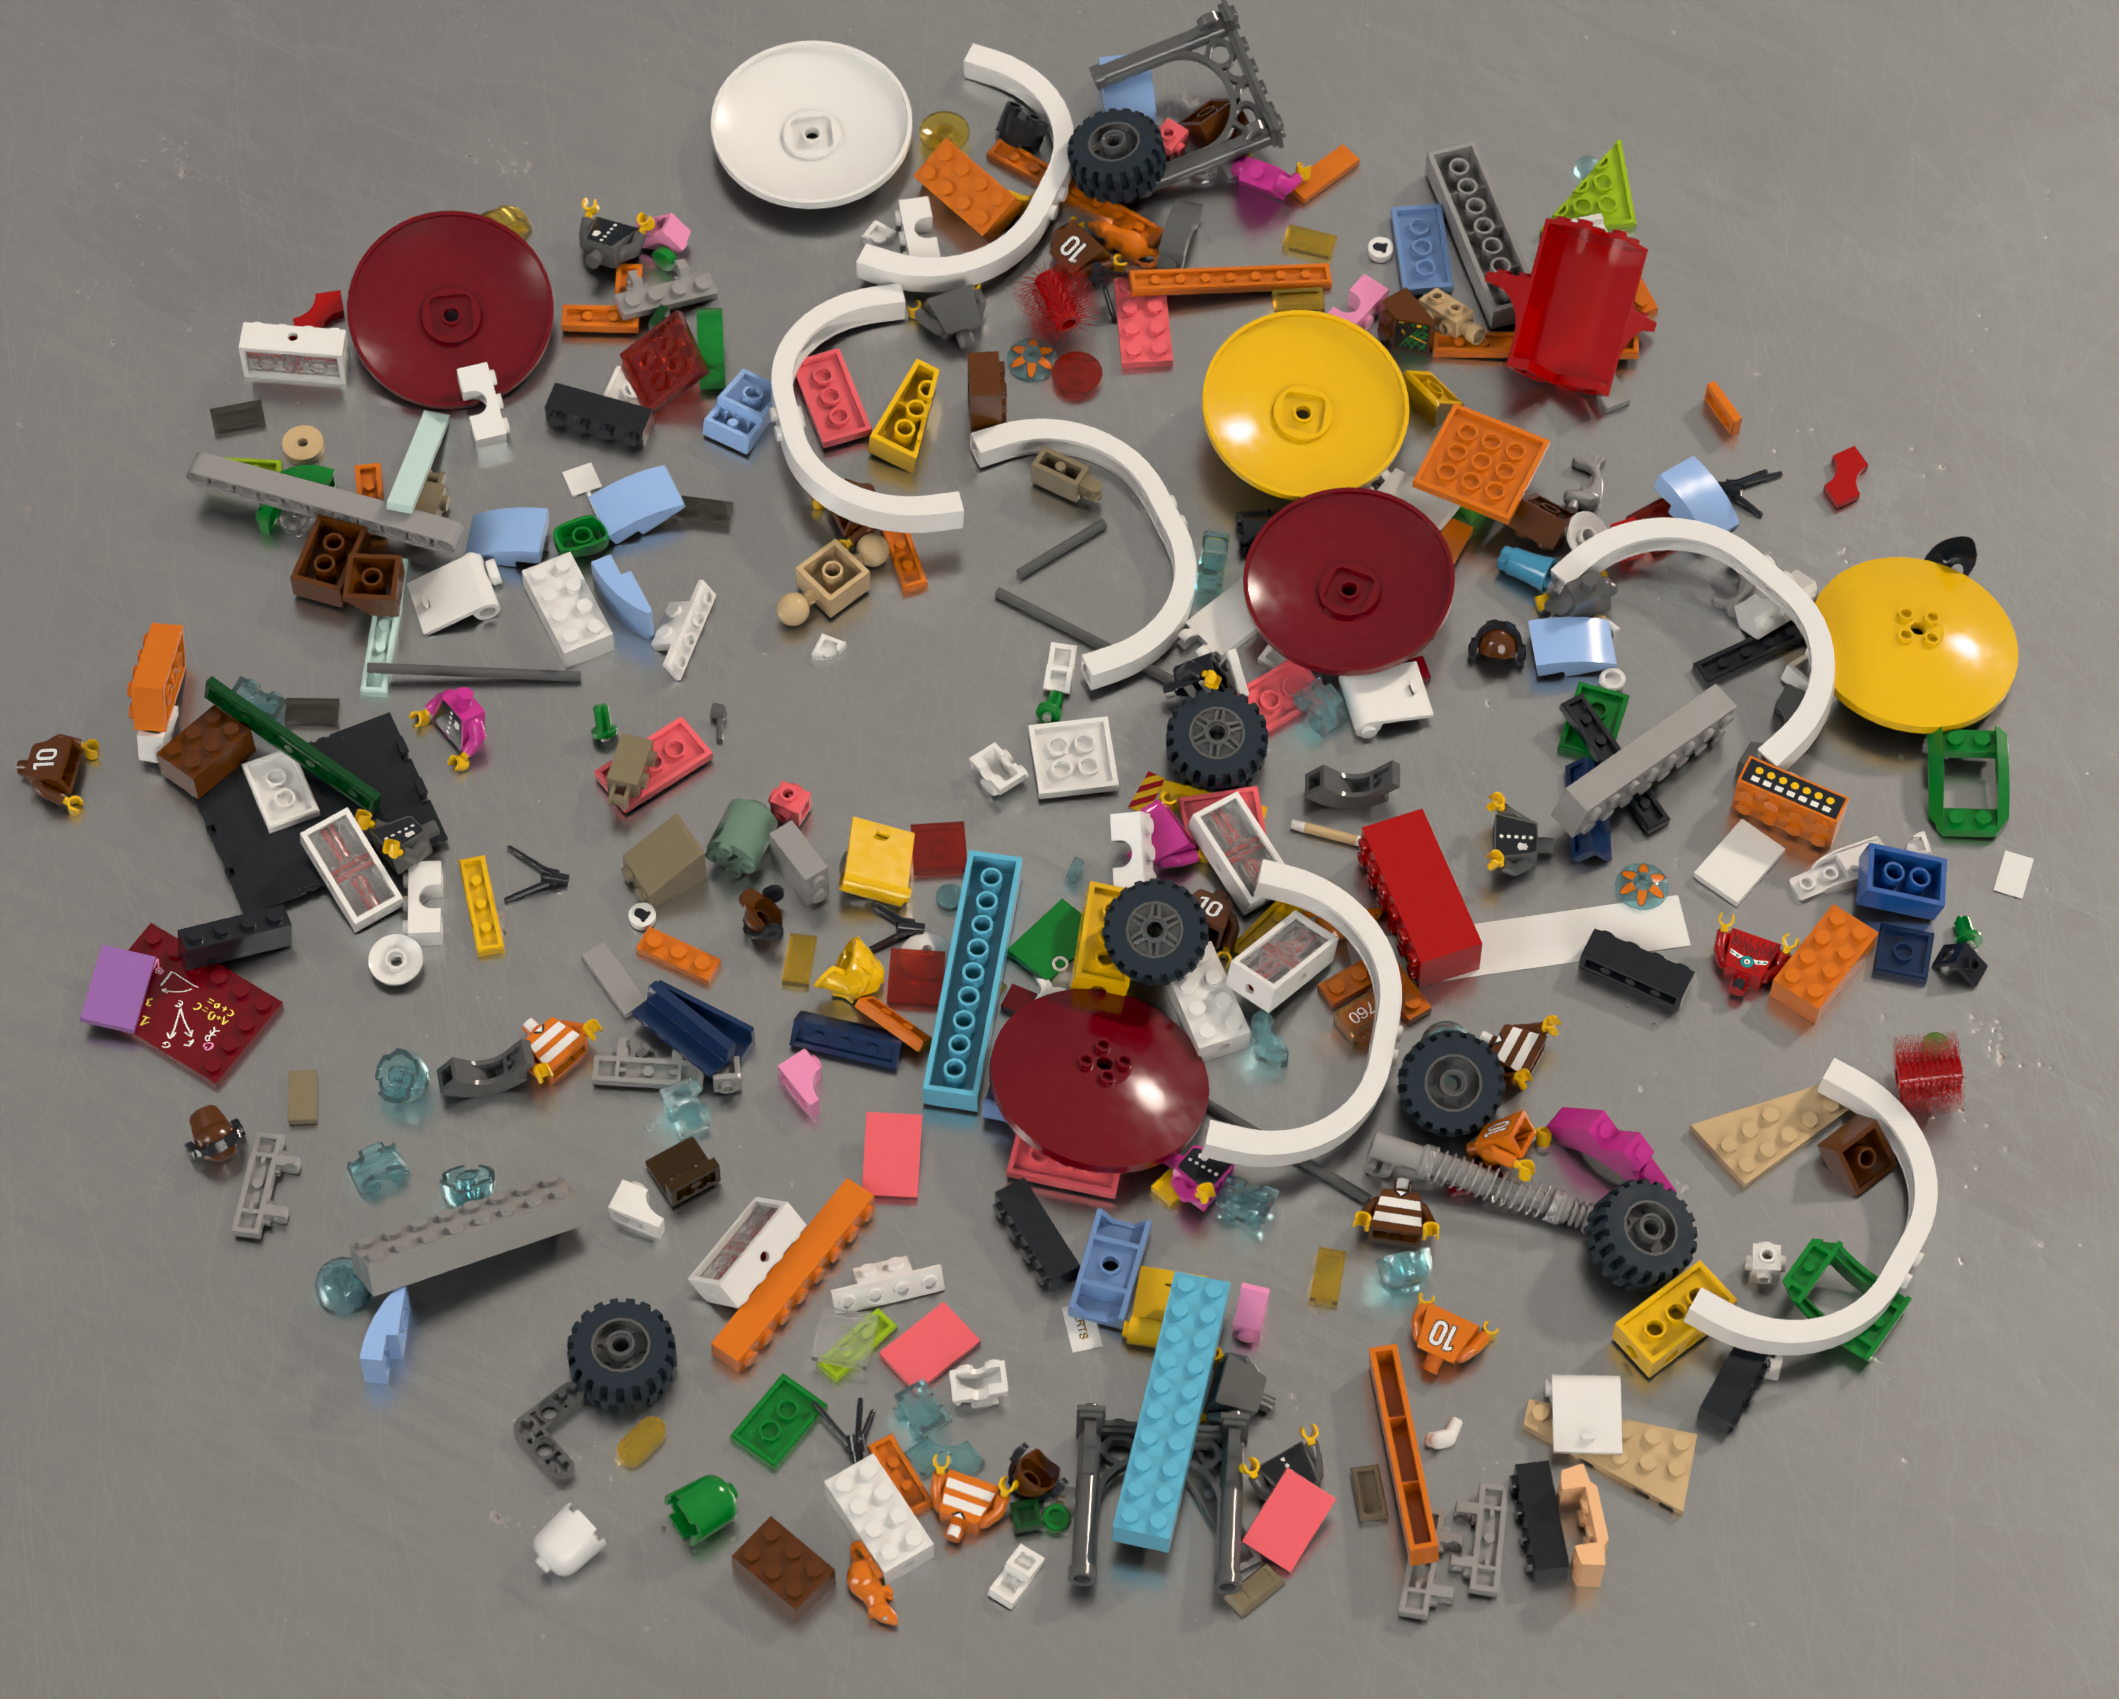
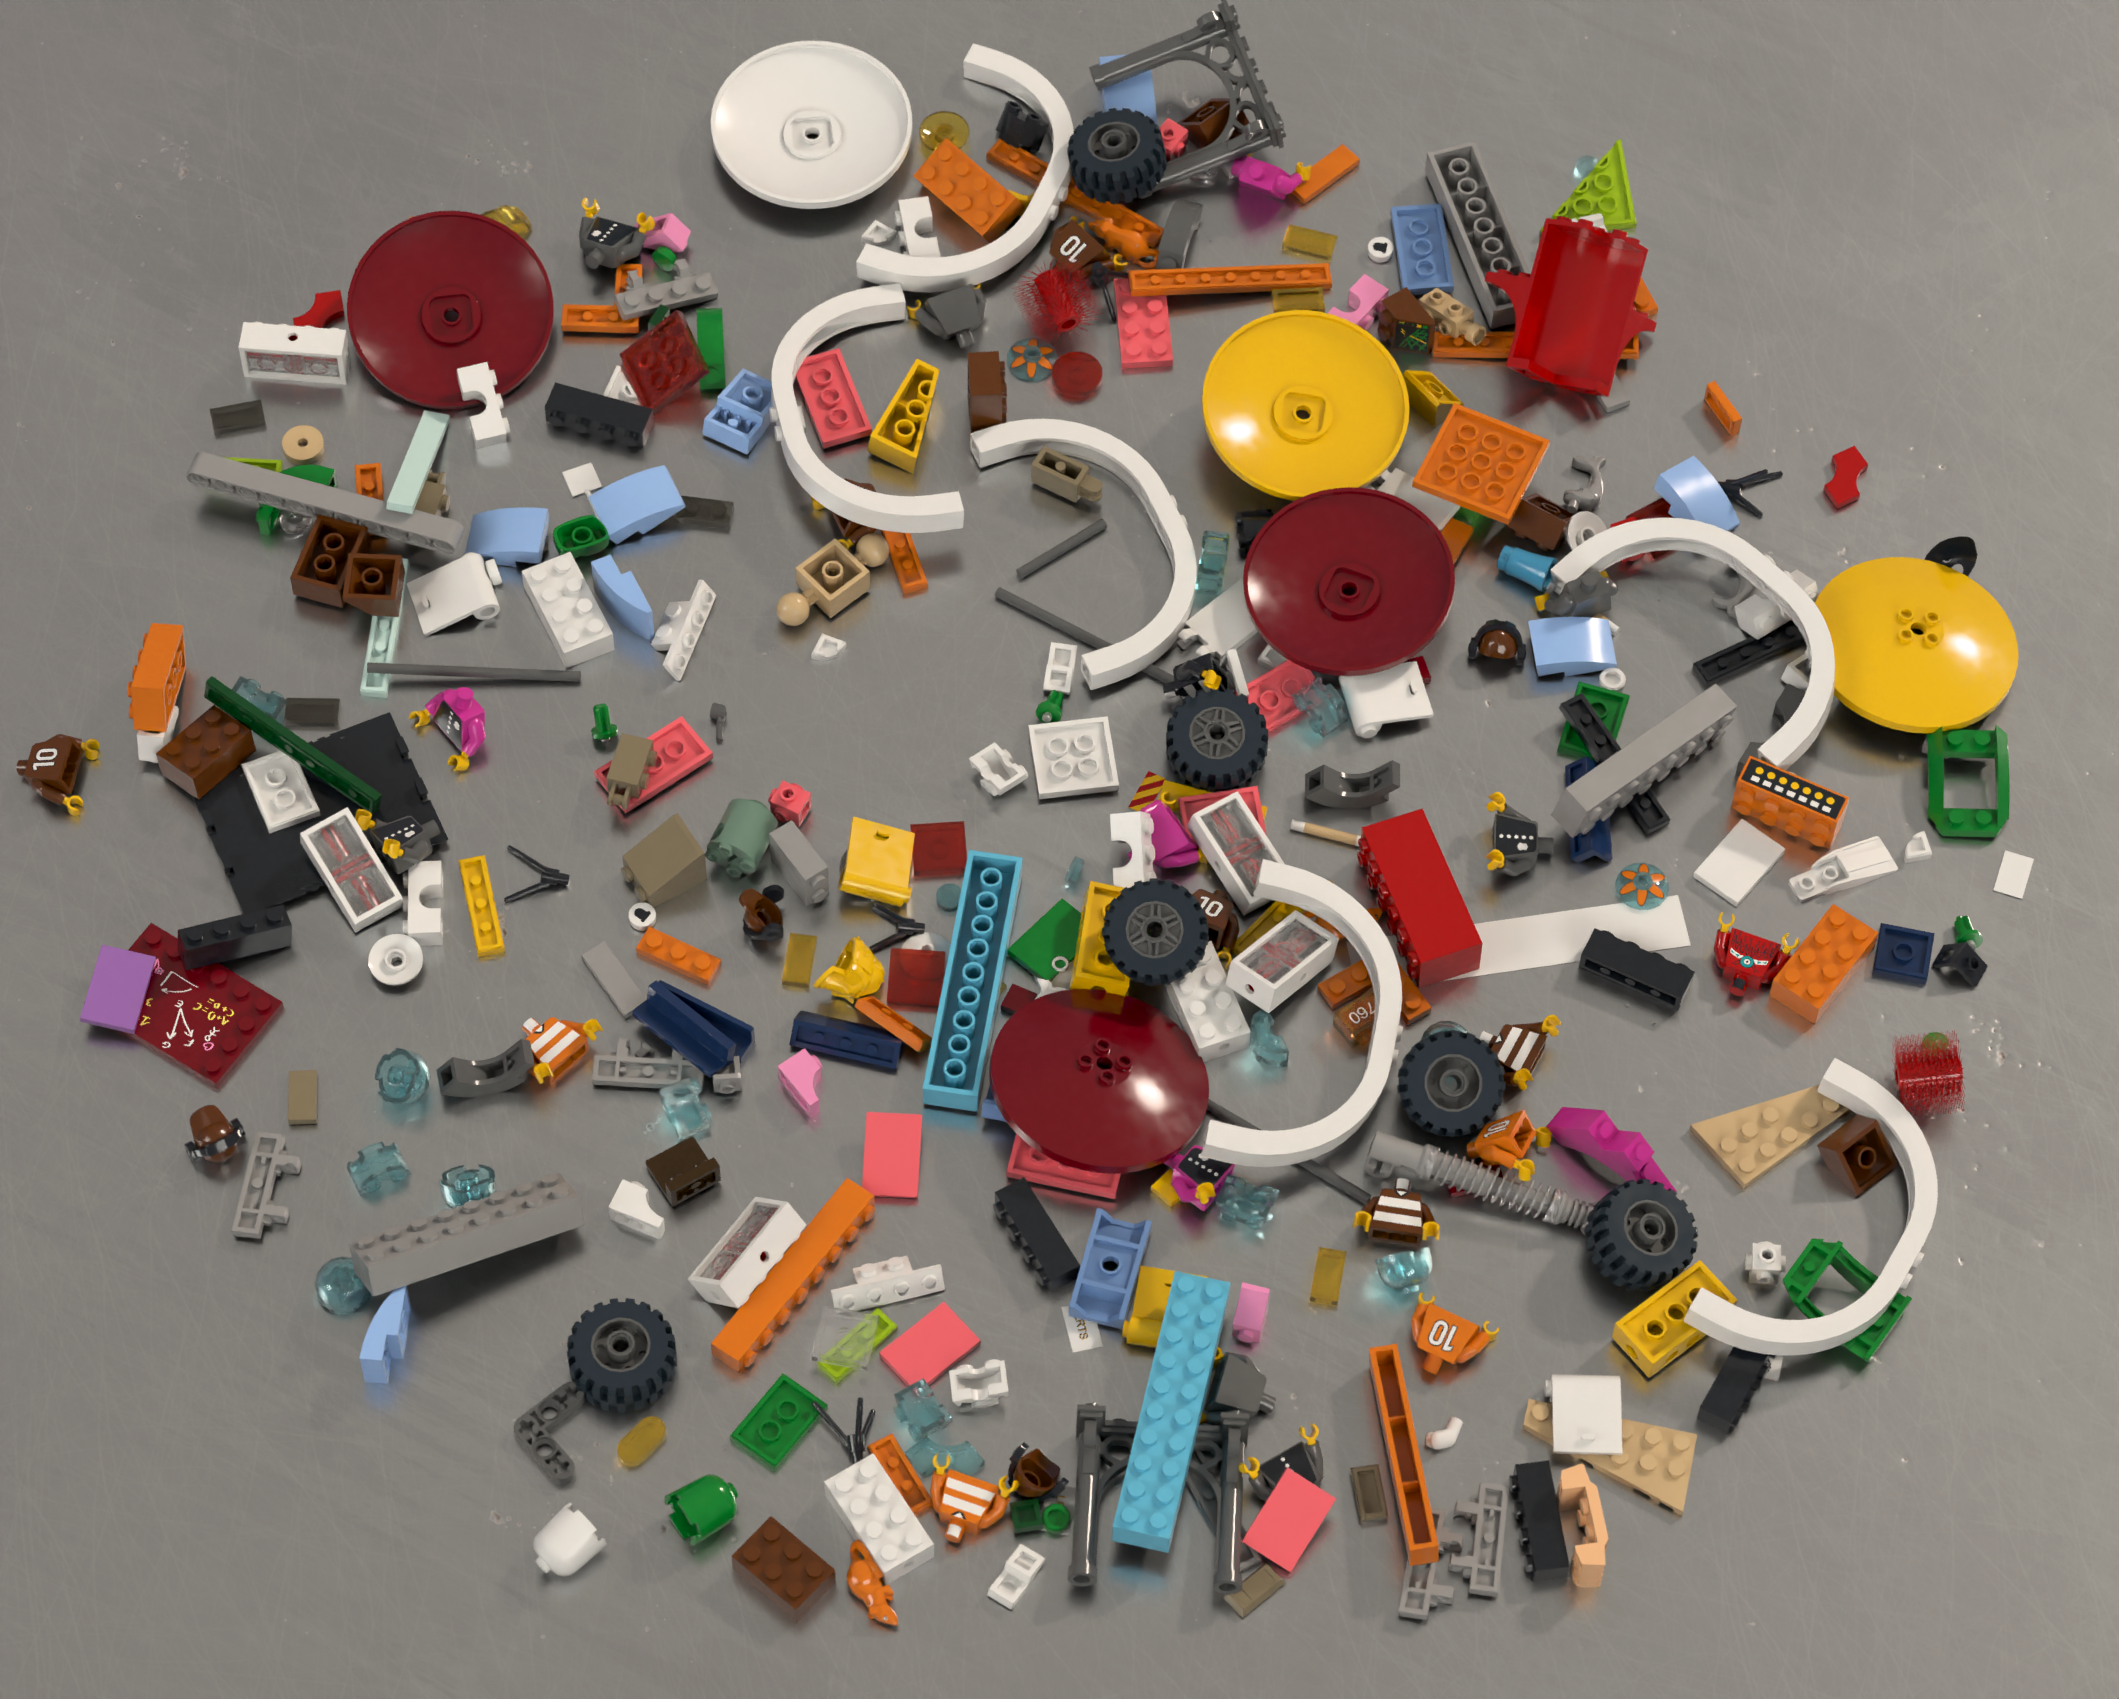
(1901, 881): blue brick -> none

